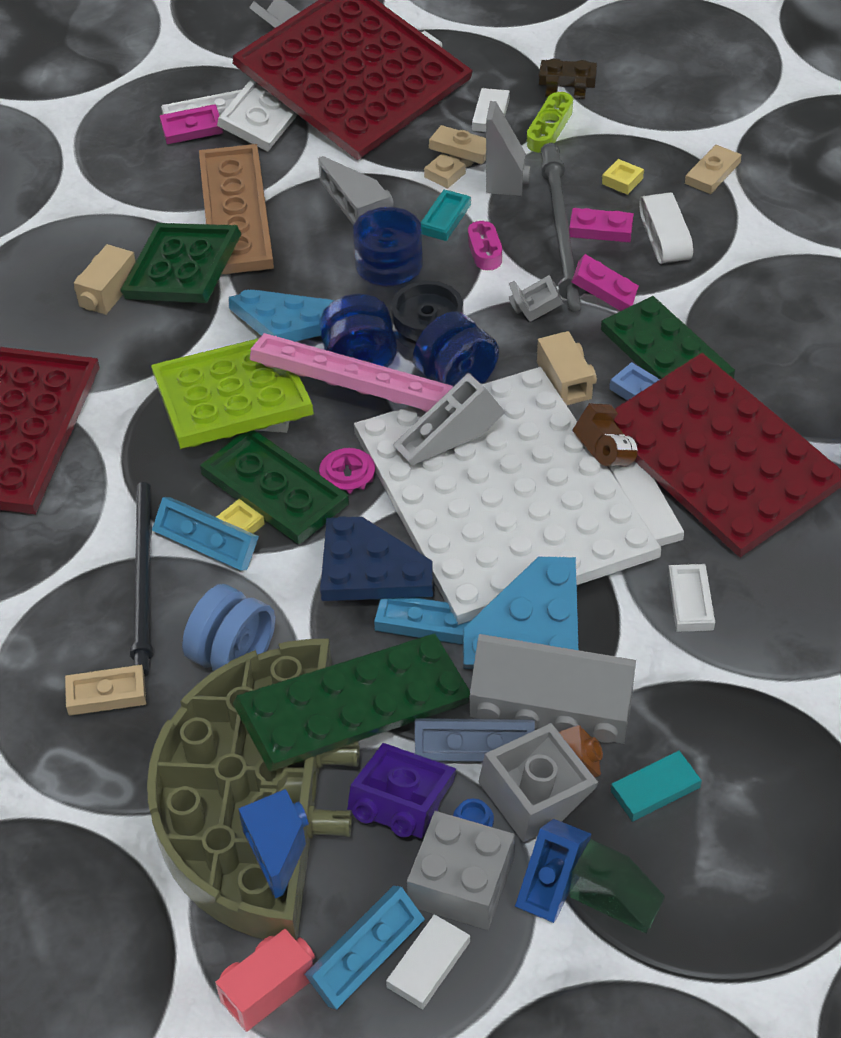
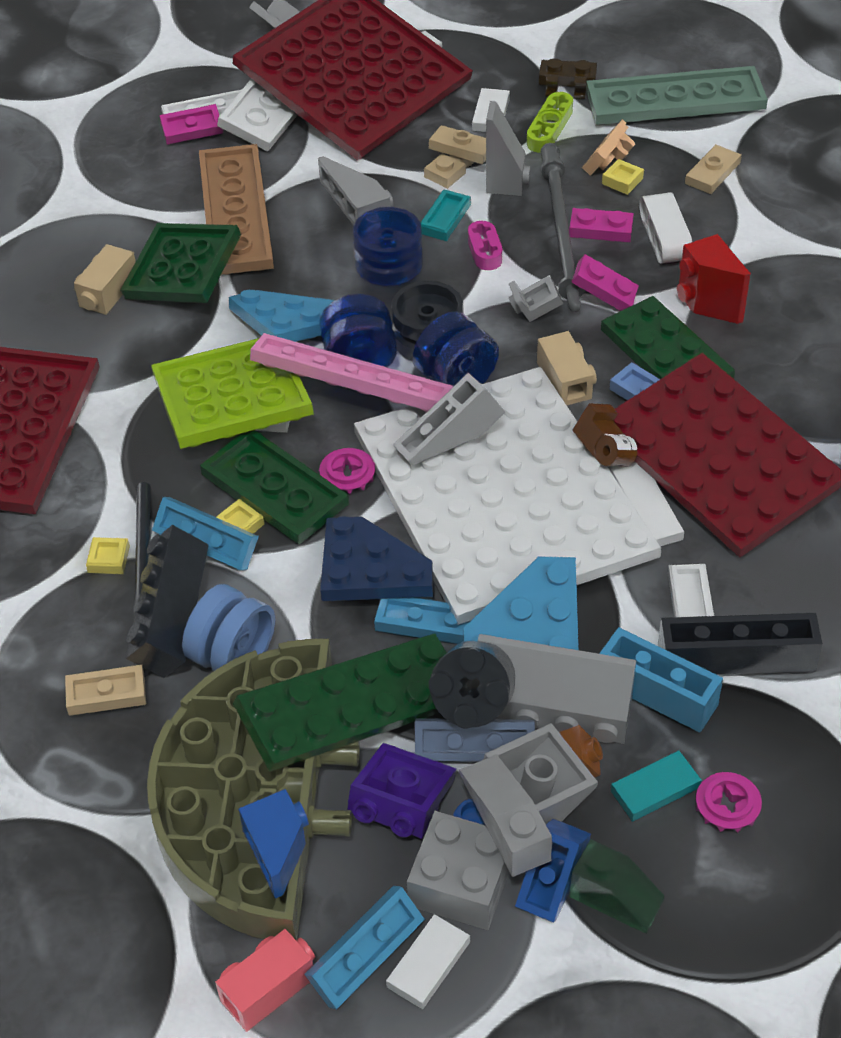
(108, 555): none -> light yellow tile
(166, 600): none -> black brick
(477, 705): none -> black brick
(508, 815): none -> light grey slope
(615, 144): none -> light nougat plate
(667, 680): none -> dark azure brick
(676, 95): none -> sand green plate
(713, 280): none -> red slope
(738, 790): none -> dark pink gear
(745, 642): none -> black brick

